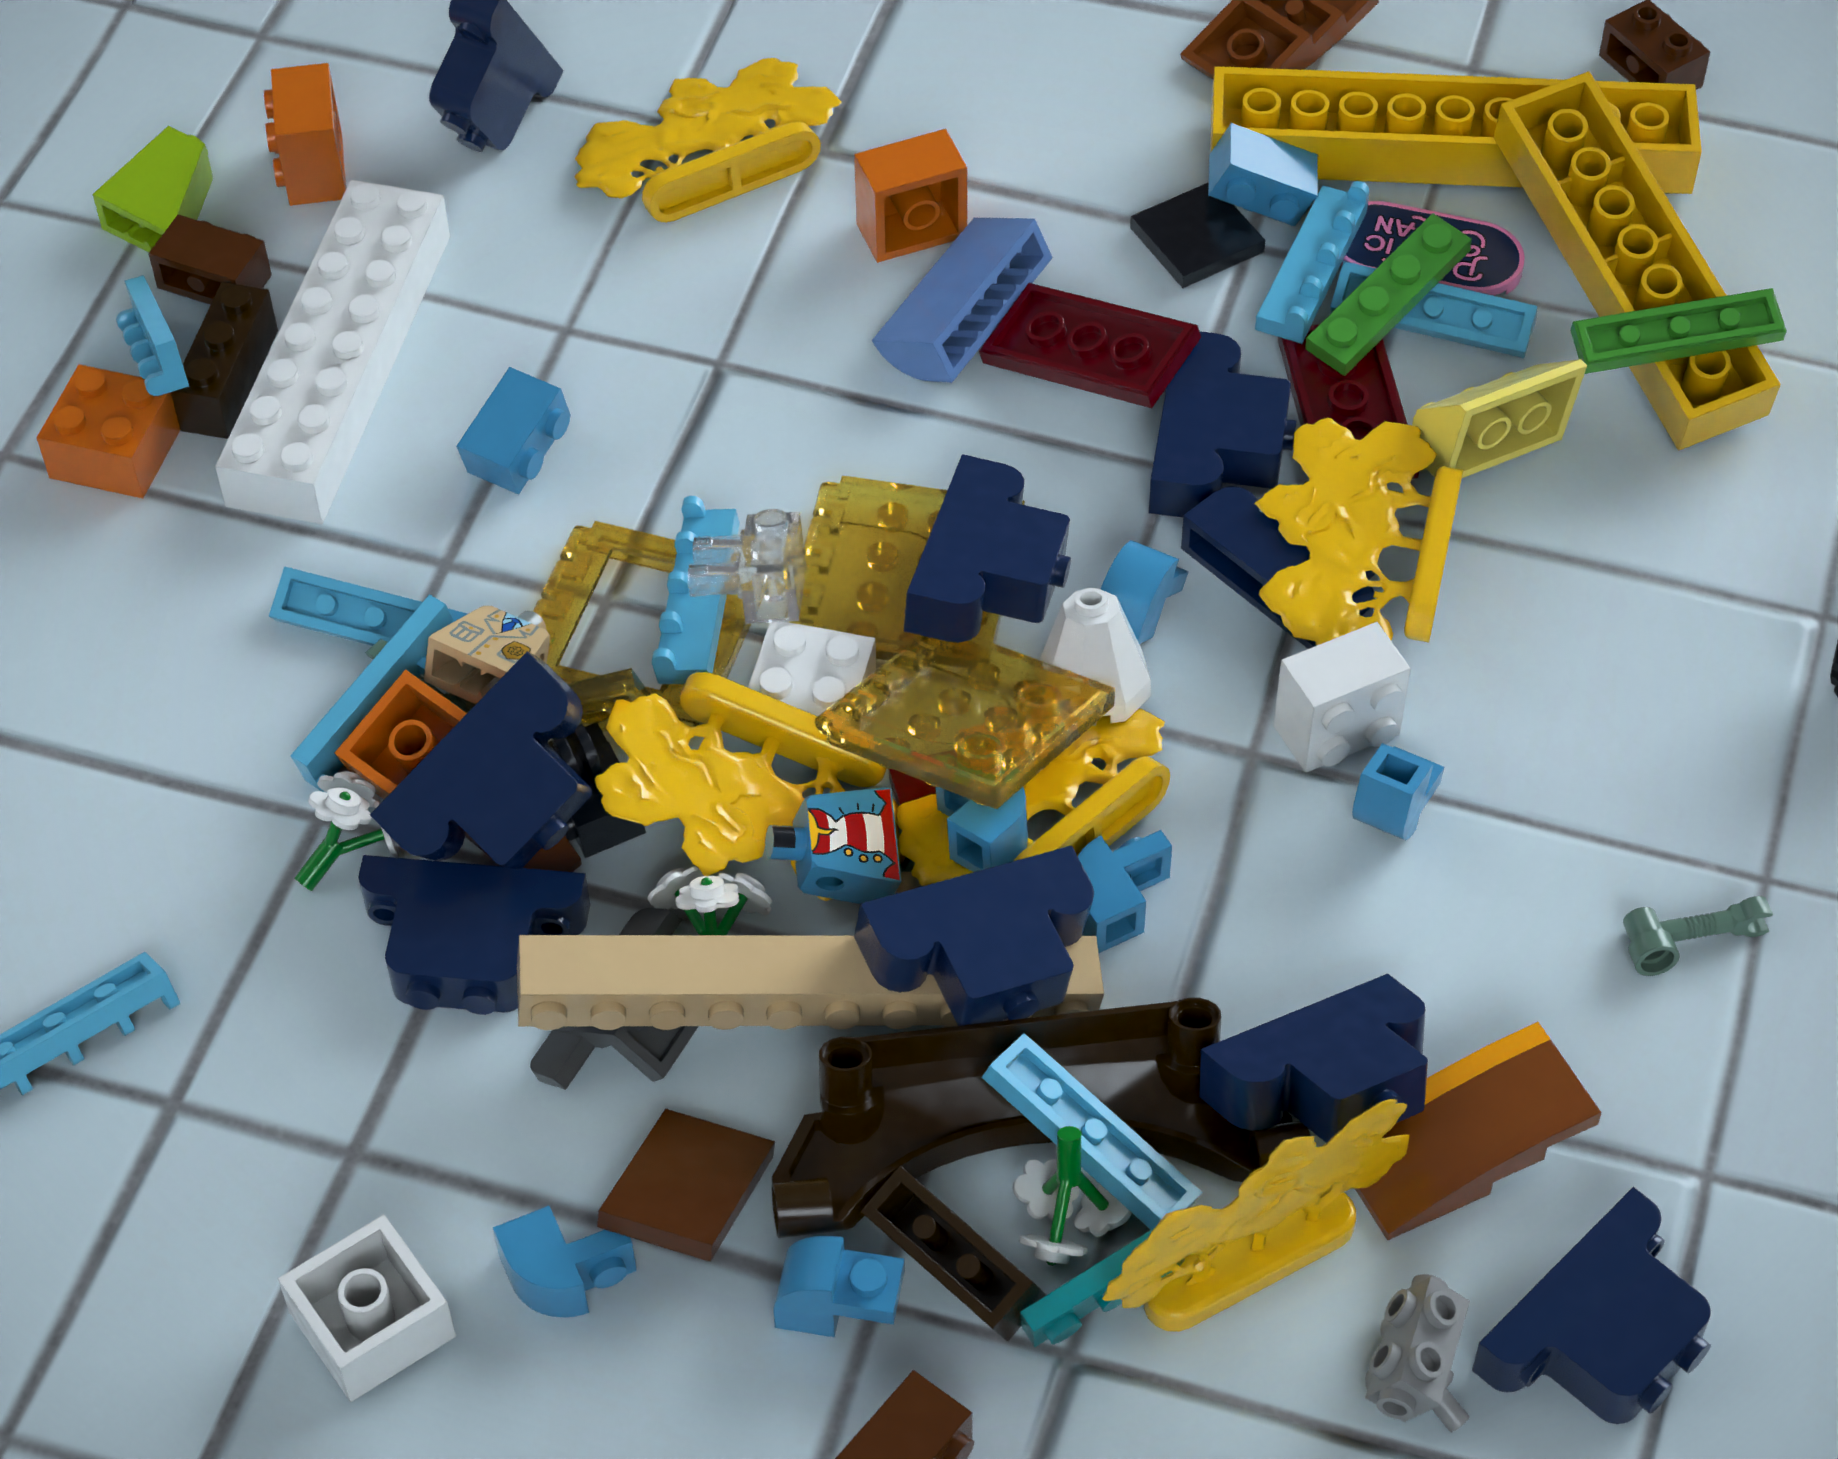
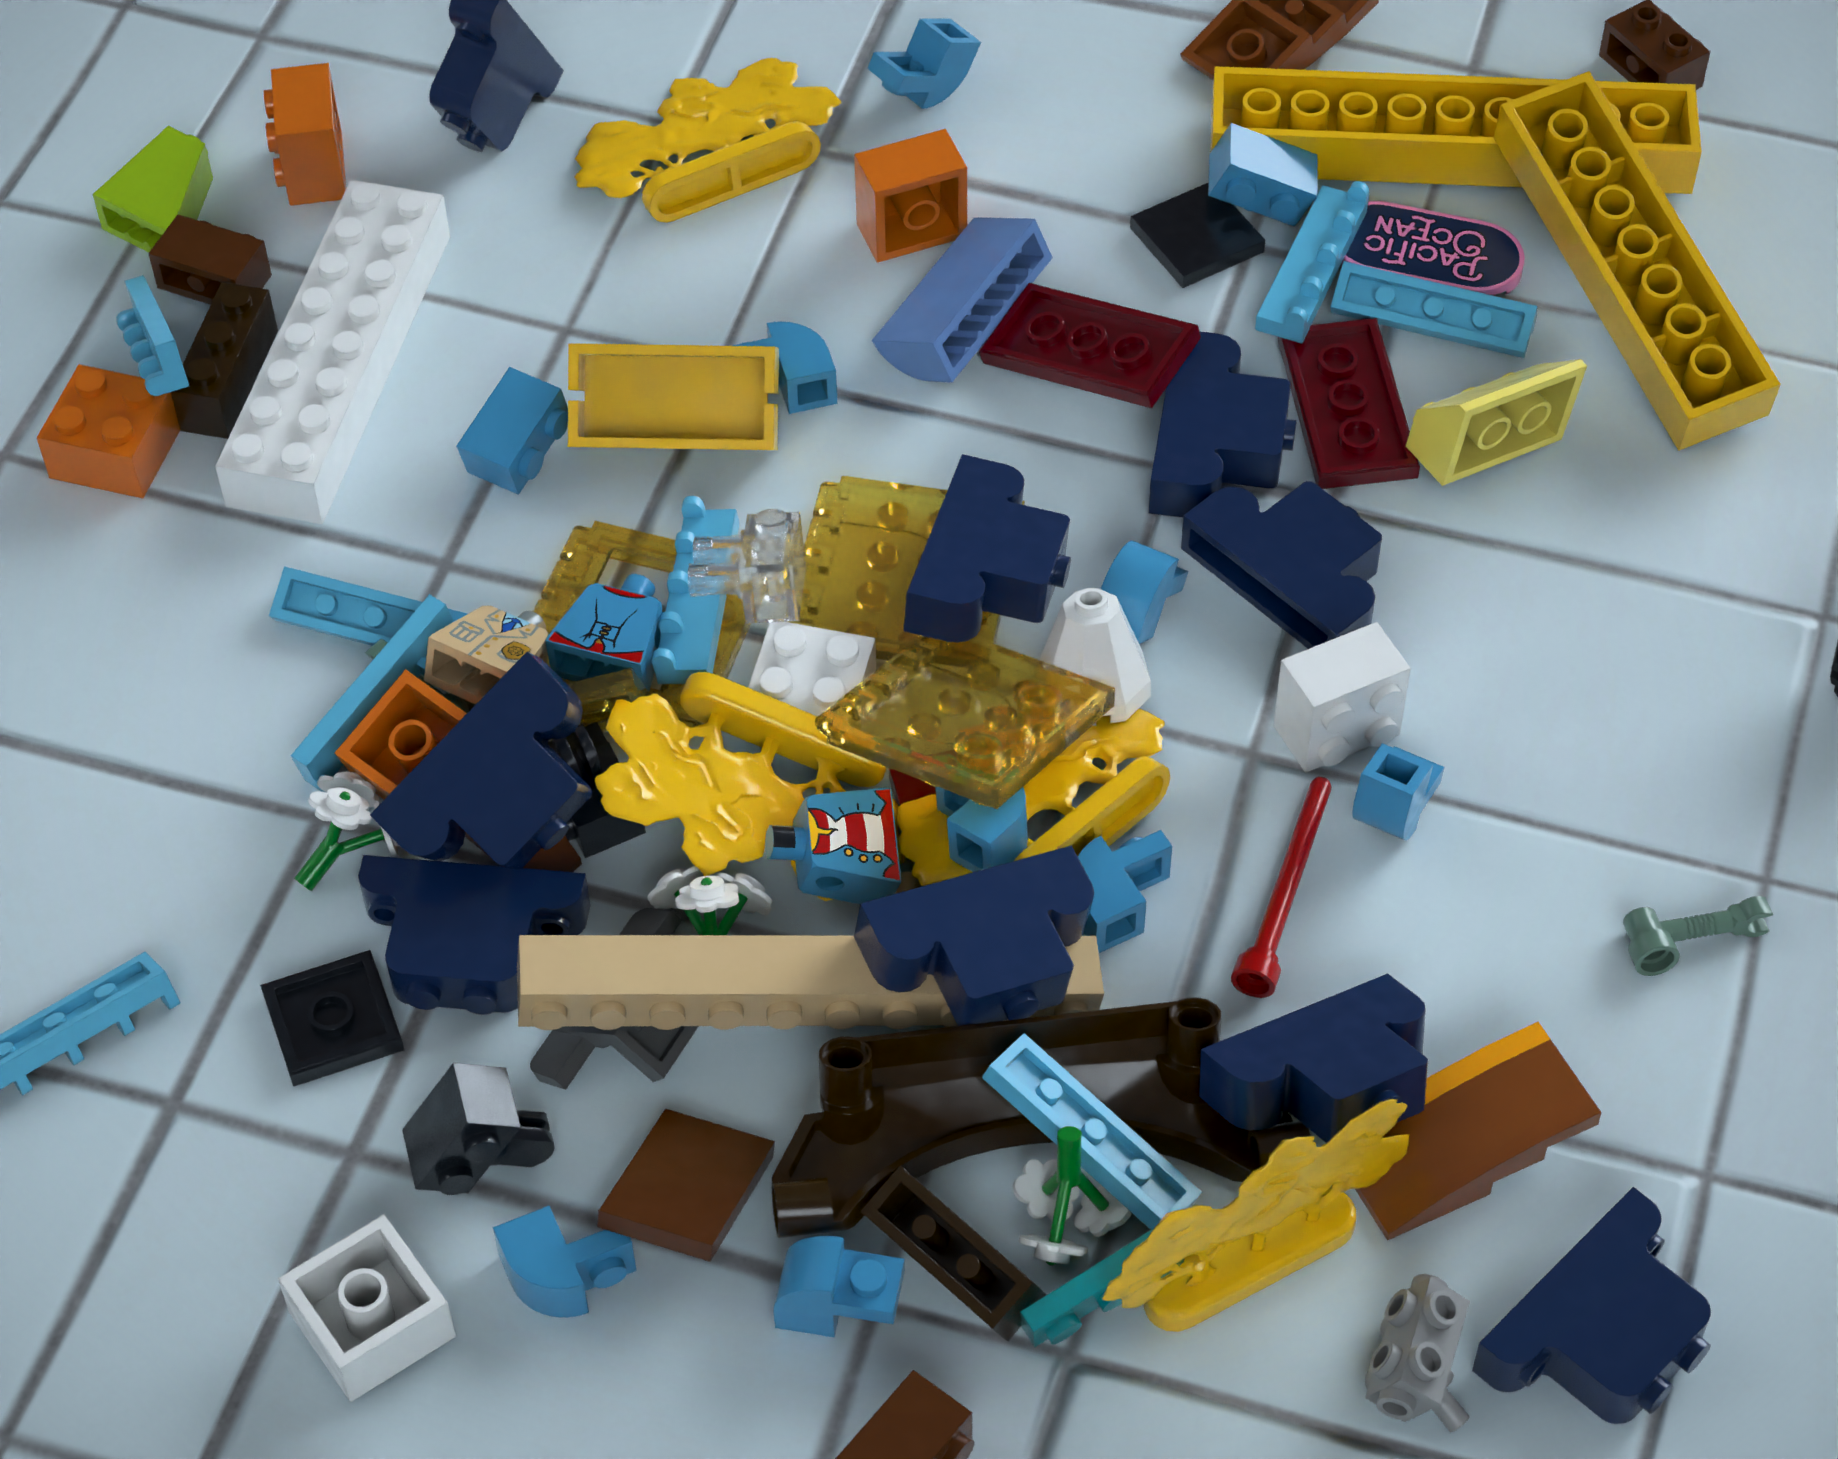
(332, 1018): none -> black tile
(469, 1127): none -> black brick
(608, 632): none -> dark azure torso
(673, 396): none -> yellow piece
(805, 366): none -> dark azure brick
(932, 64): none -> dark azure brick
(1258, 968): none -> red piece
(1346, 522): yellow plant -> none
(1388, 294): bright green plate -> none
(1678, 330): bright green tile -> none

